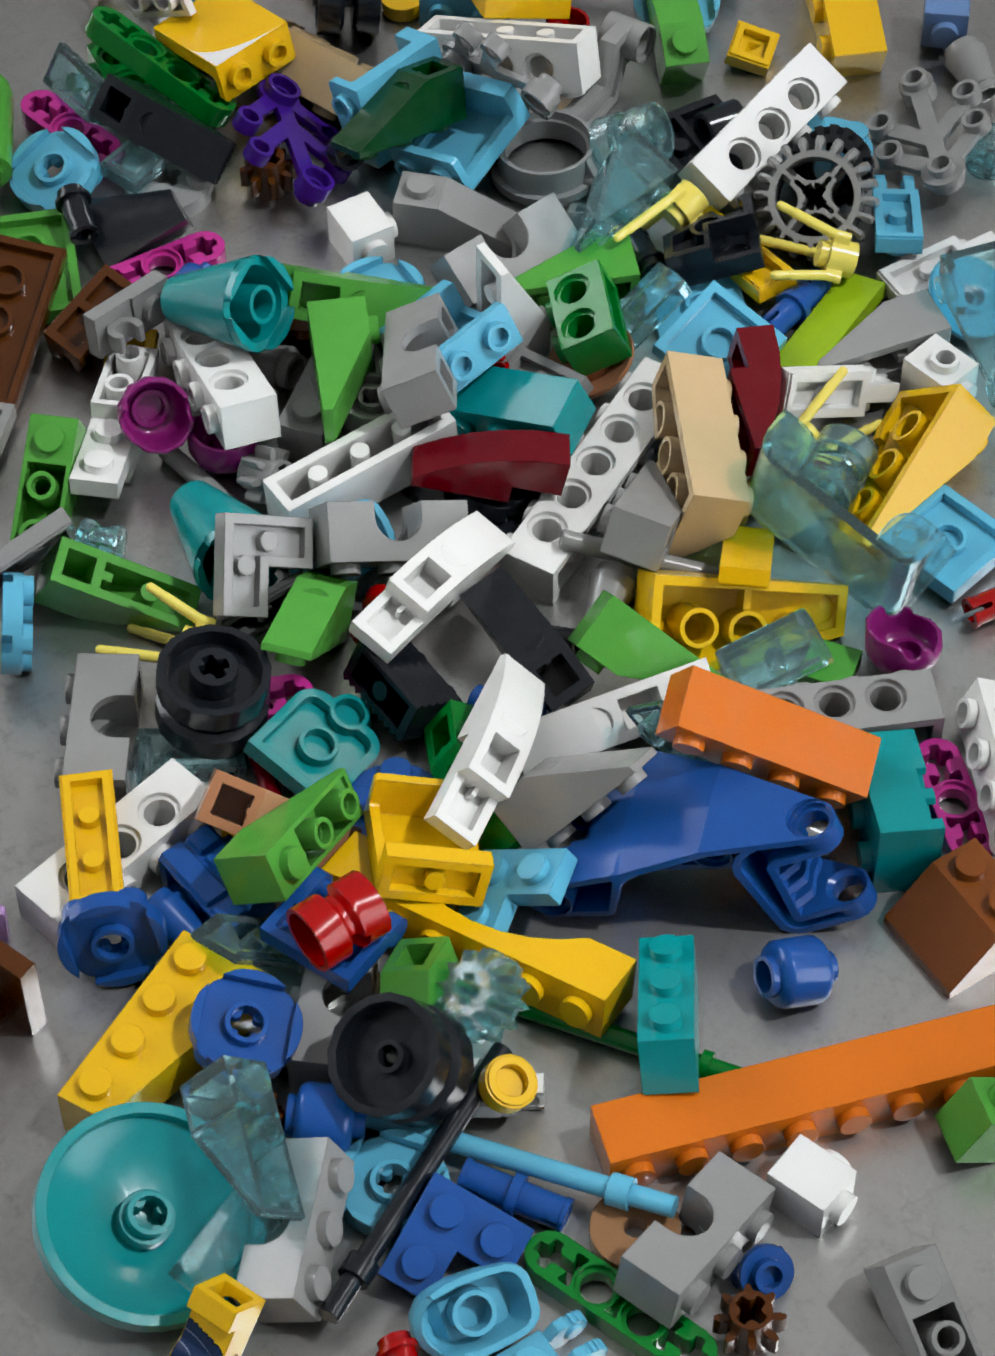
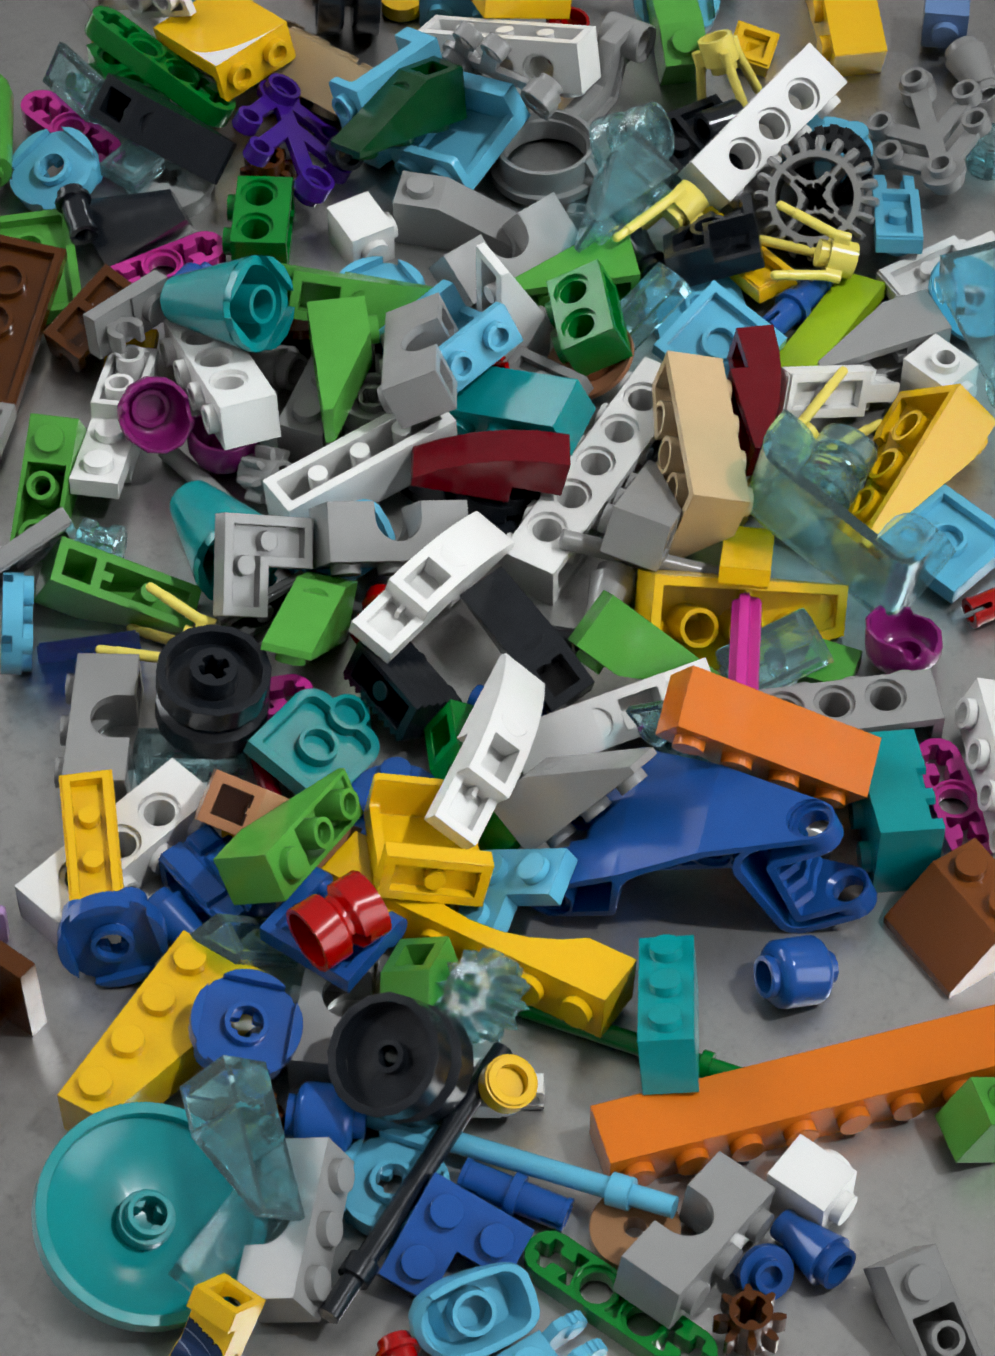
(67, 650): none -> clear blue tile
(260, 218): none -> green brick
(719, 54): none -> light yellow plant
(745, 640): none -> dark pink axle
(816, 1251): none -> blue cone

